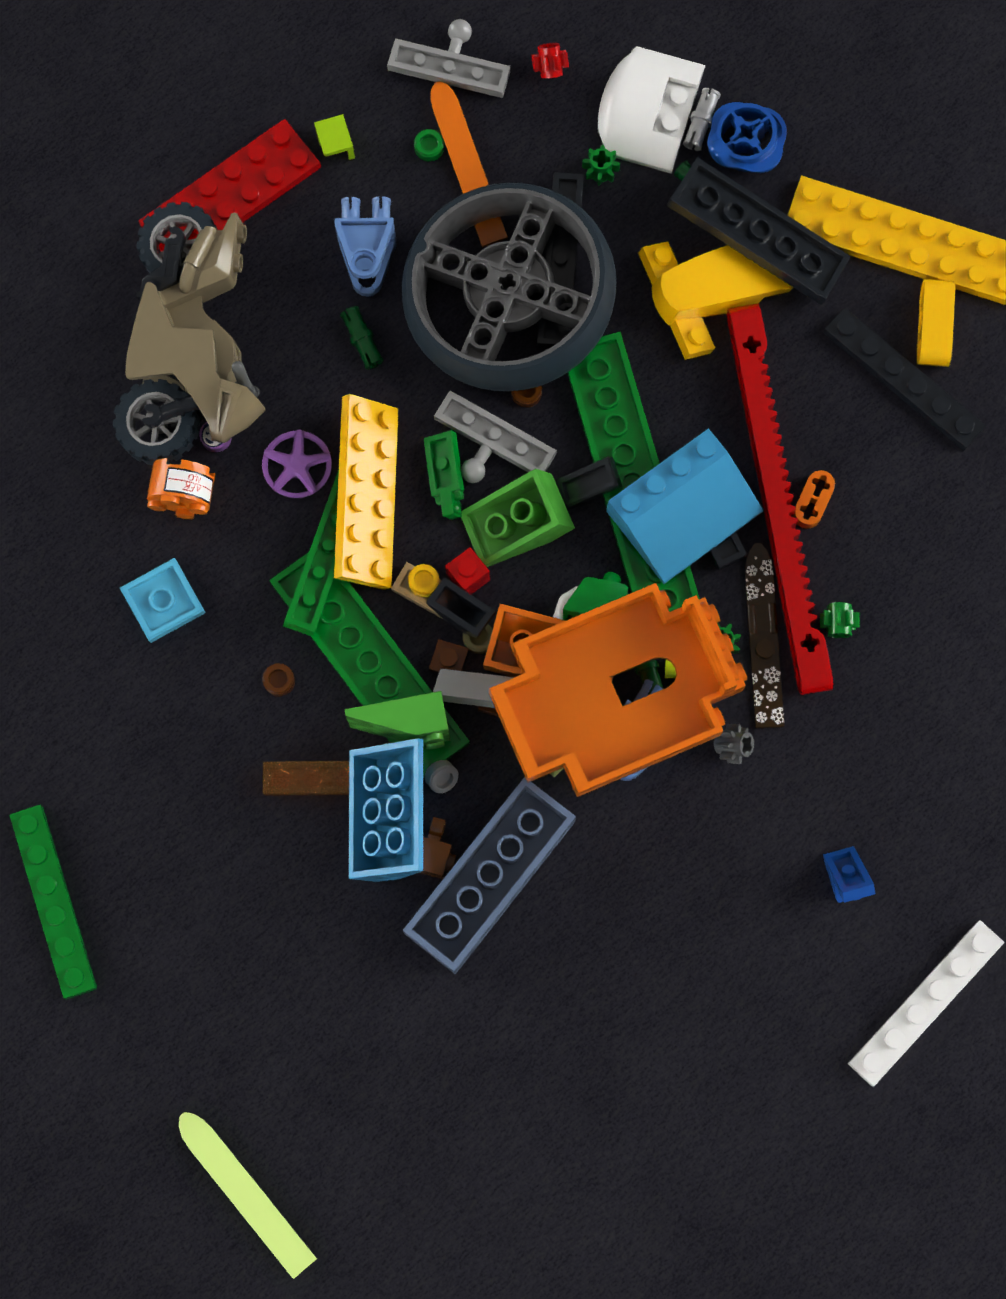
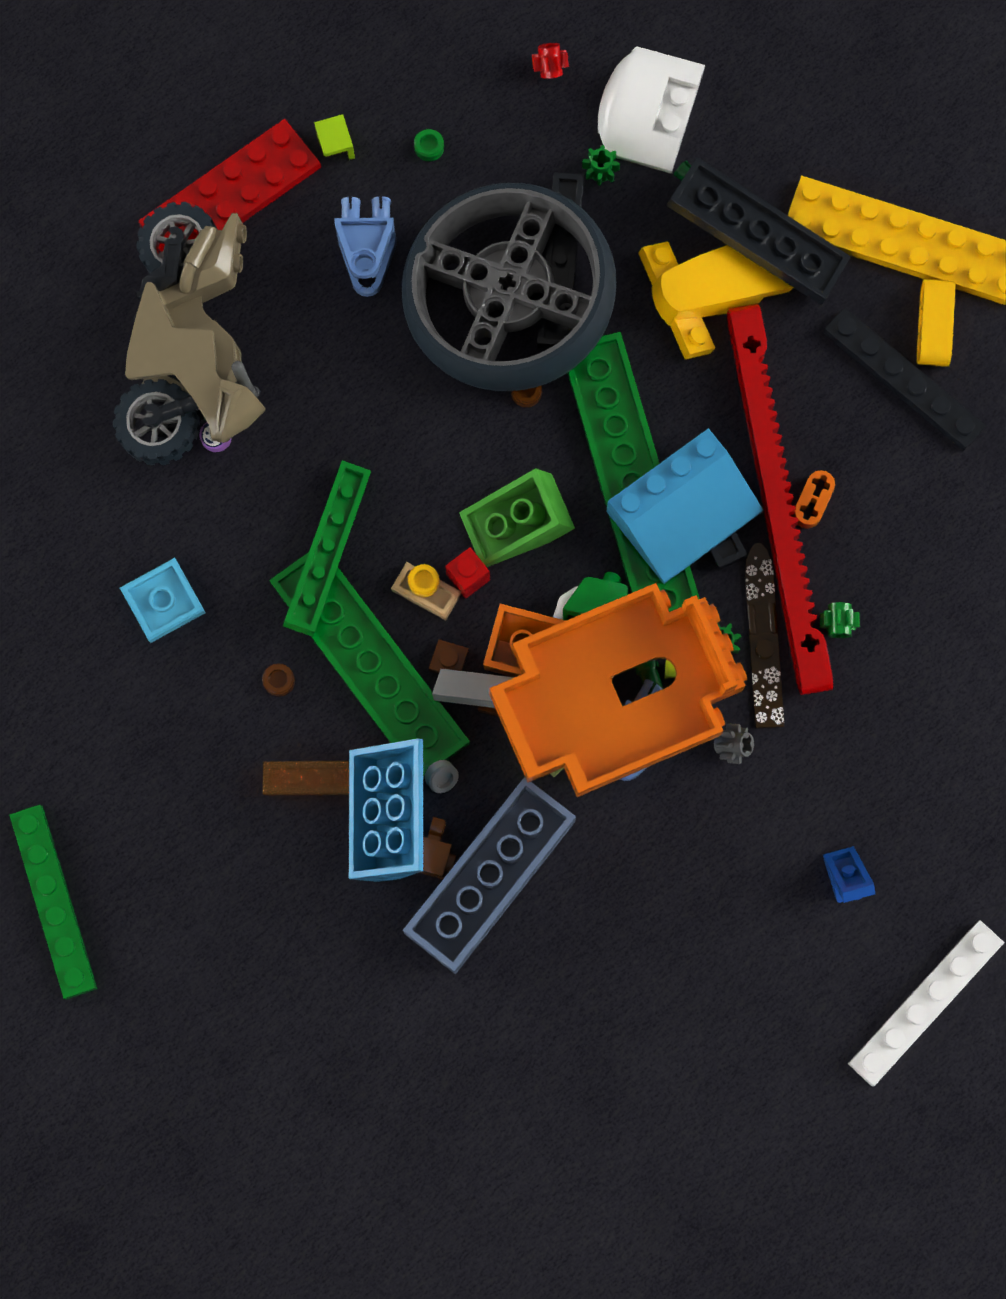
(180, 488): orange brick -> none
(245, 1194): yellowish green piece -> none
(296, 463): medium lavender wheel -> none
(362, 337): dark green pin -> none
(366, 492): yellow plate -> none
(404, 719): bright green slope -> none
(445, 472): green hinge -> none
(450, 65): light grey plate -> none
(460, 608): black slope -> none
(463, 155): orange piece -> none
(480, 644): olive tile -> none
(493, 436): light grey plate -> none
(589, 483): black tile -> none
(701, 119): light grey pin -> none
(735, 115): blue piece -> none

